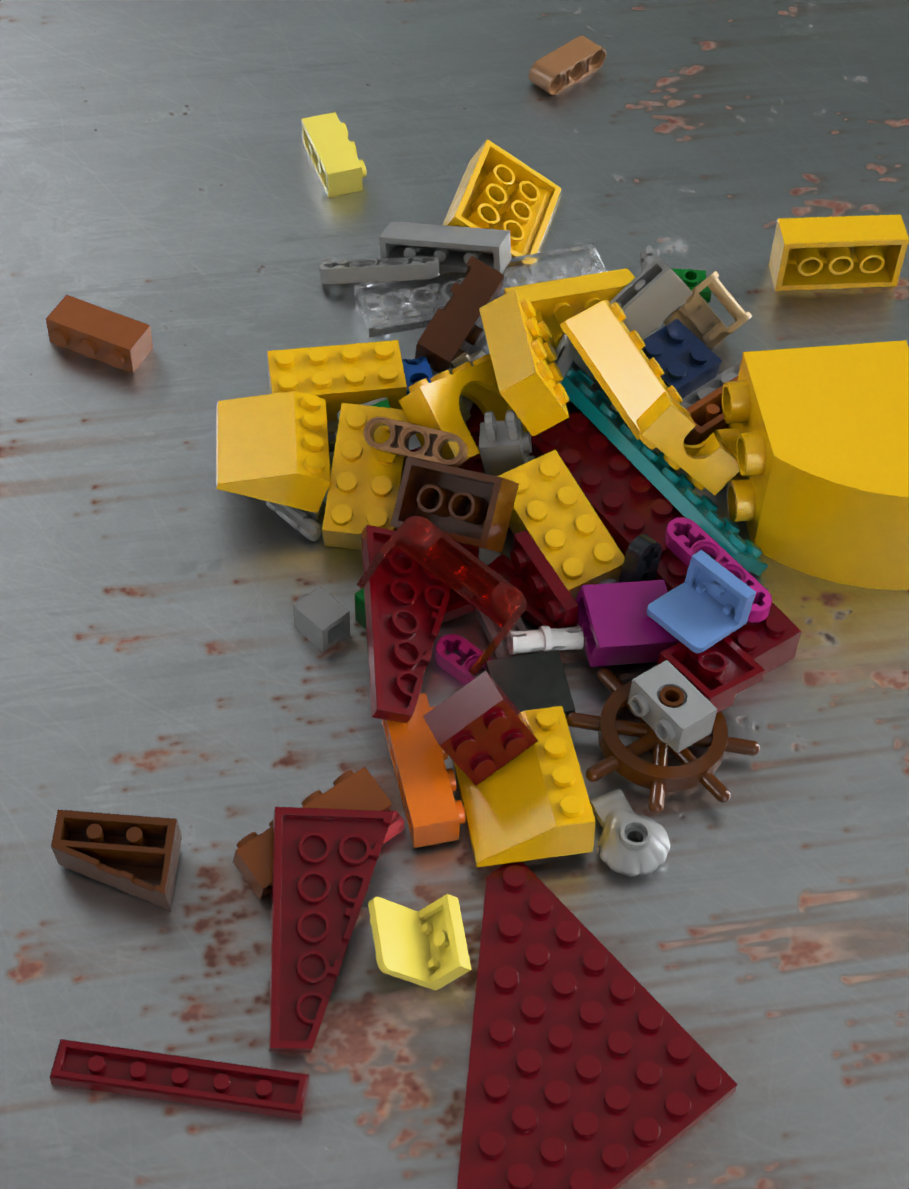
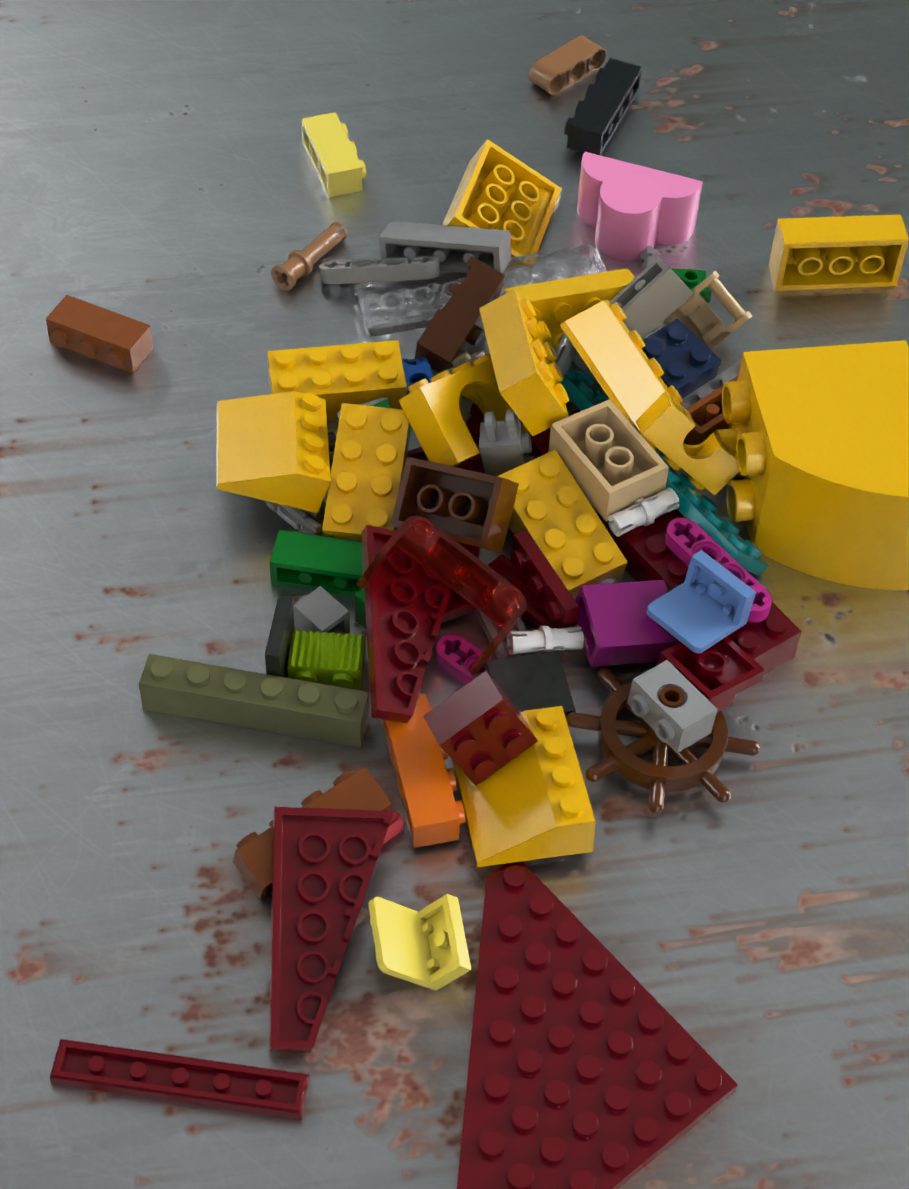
(121, 851): reddish brown wedge -> none
(254, 700): none -> olive brick
(280, 638): none -> pearl dark grey tile
(301, 261): none -> medium nougat pin
(316, 561): none -> green brick
(327, 658): none -> lime brick
(402, 431): medium nougat beam -> none
(603, 107): none -> black brick
(608, 458): none -> tan brick
(628, 840): light grey animal -> none
(635, 205): none -> bright pink brick
(641, 560): black beam -> none
(643, 512): none -> white pin

